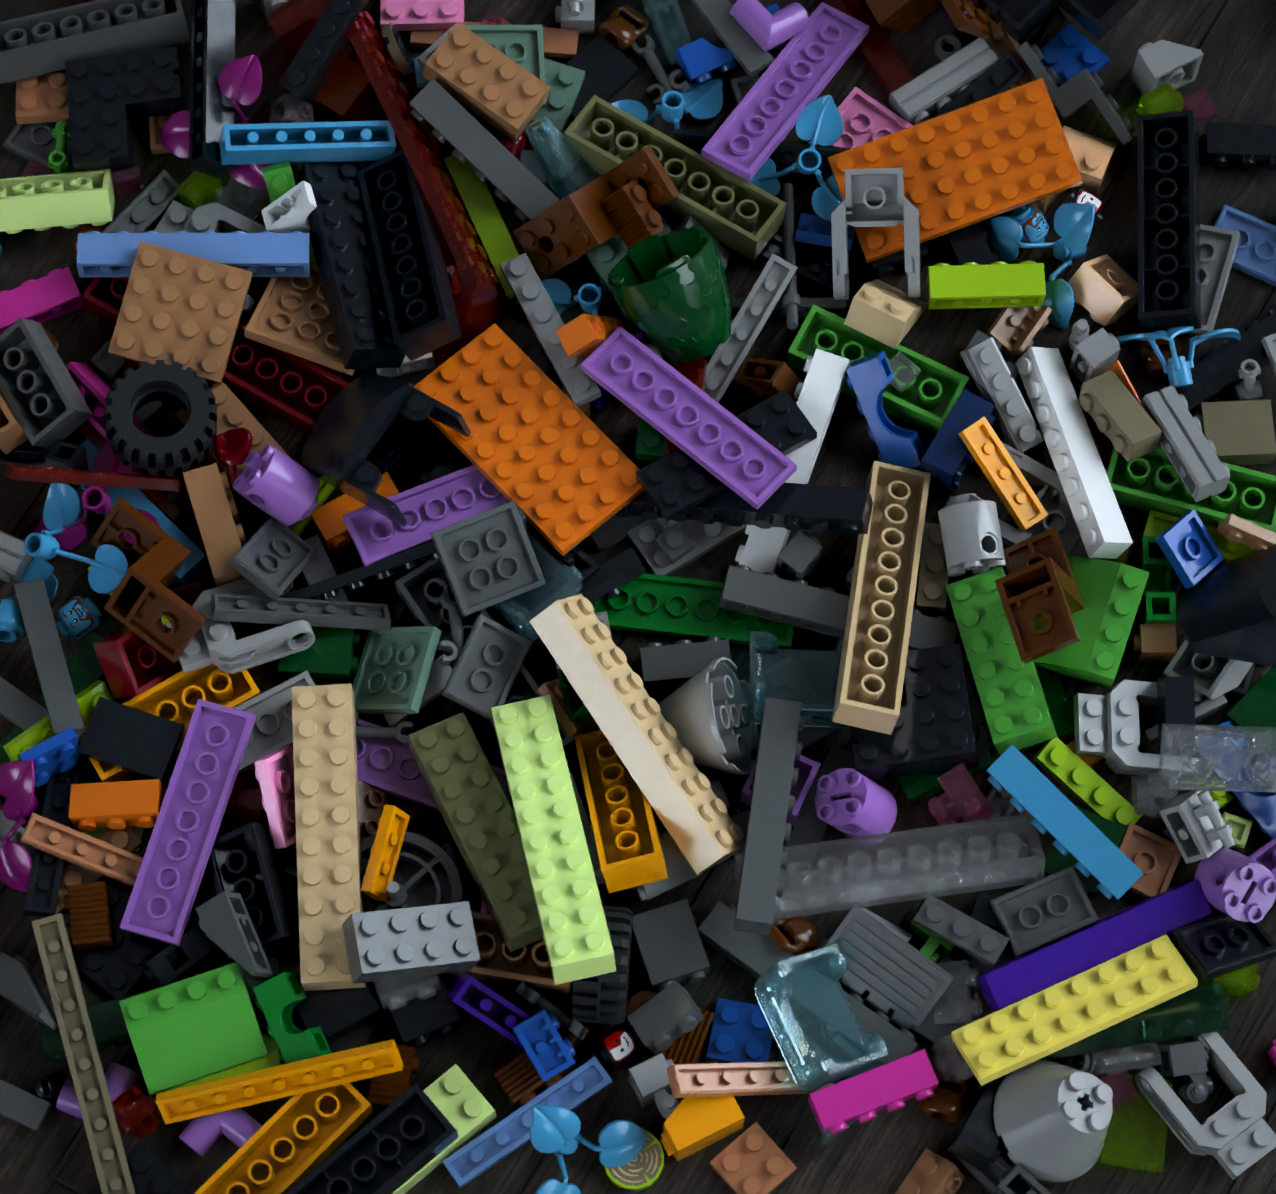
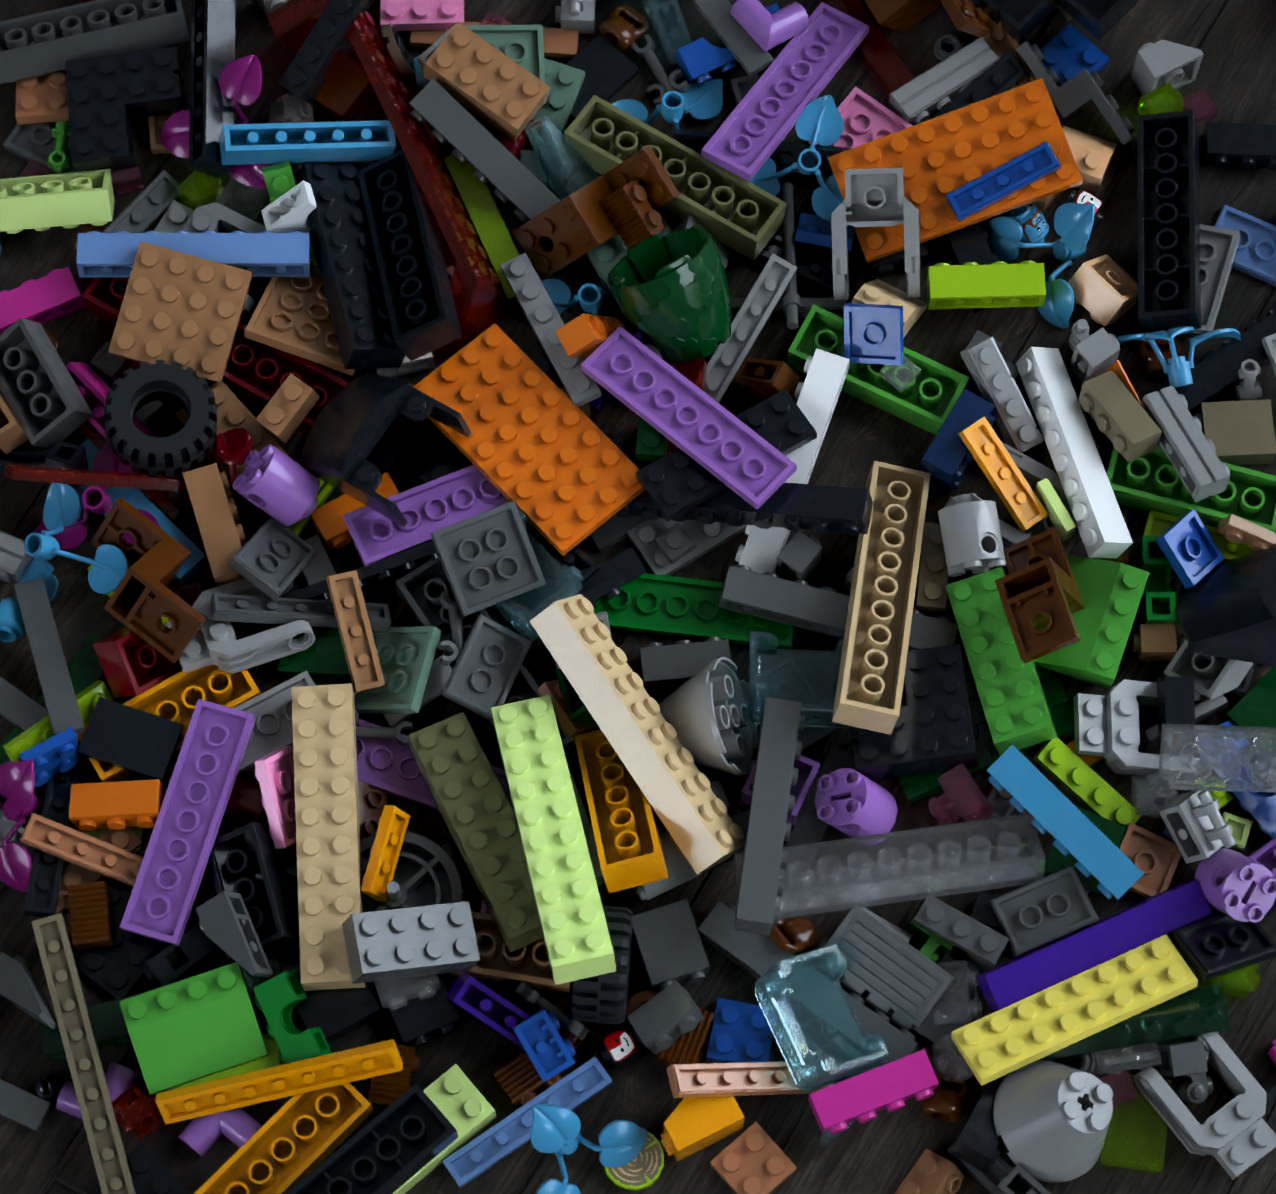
(78, 617): dark azure head -> none
(287, 408): none -> medium nougat brick
(355, 631): none -> medium nougat plate
(653, 1085): light grey brick -> none
(869, 379): blue arch -> none
(873, 334): none -> plate
(1003, 181): none -> blue tile
(1018, 326): medium nougat bracket -> none
(1055, 508): none -> yellowish green tile

